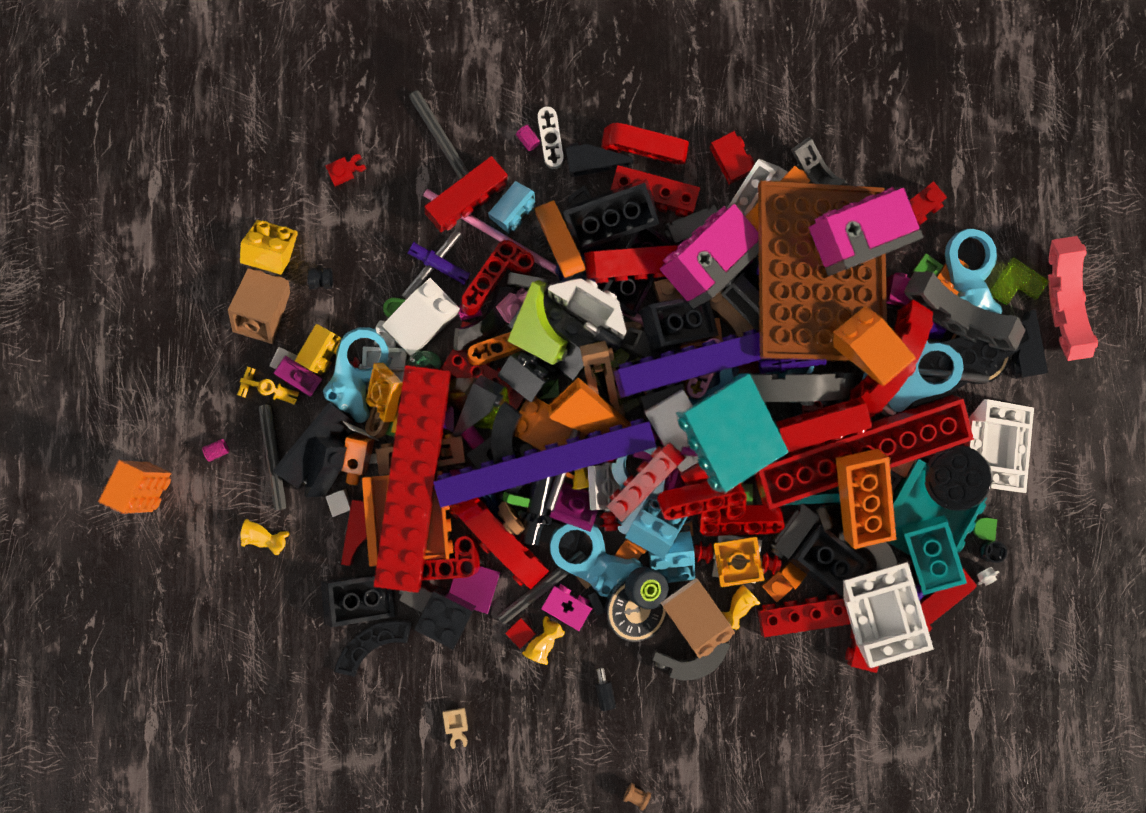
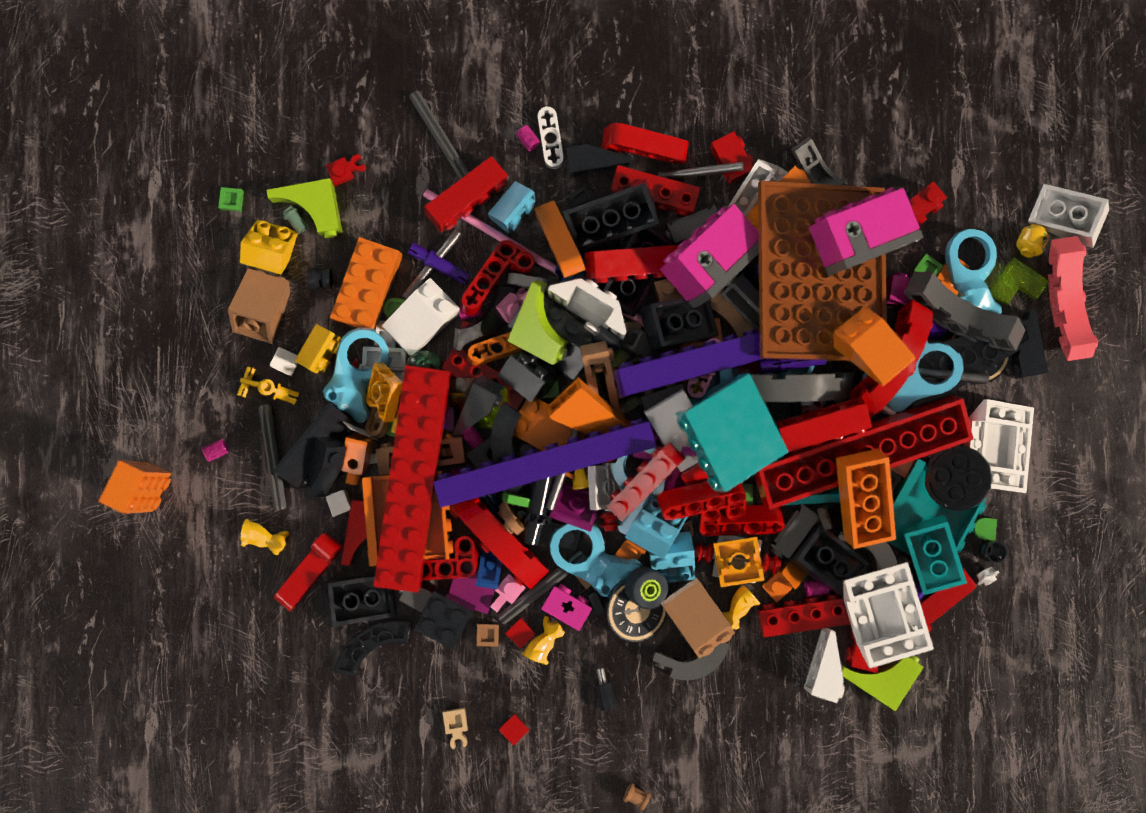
(231, 199): none -> bright green tile
(291, 214): none -> sand green pin
(297, 376): magenta plate -> none
(317, 199): none -> lime arch
(323, 553): none -> red beam
(366, 285): none -> orange brick
(487, 634): none -> medium nougat tile
(488, 571): none -> blue plate
(508, 591): none -> bright pink plate
(514, 729): none -> red tile
(699, 171): none -> flat silver bar
(816, 590): none -> dark pink piece
(825, 671): none -> white slope
(890, 682): none -> lime arch
(1032, 240): none -> yellow head
(1070, 214): none -> white slope

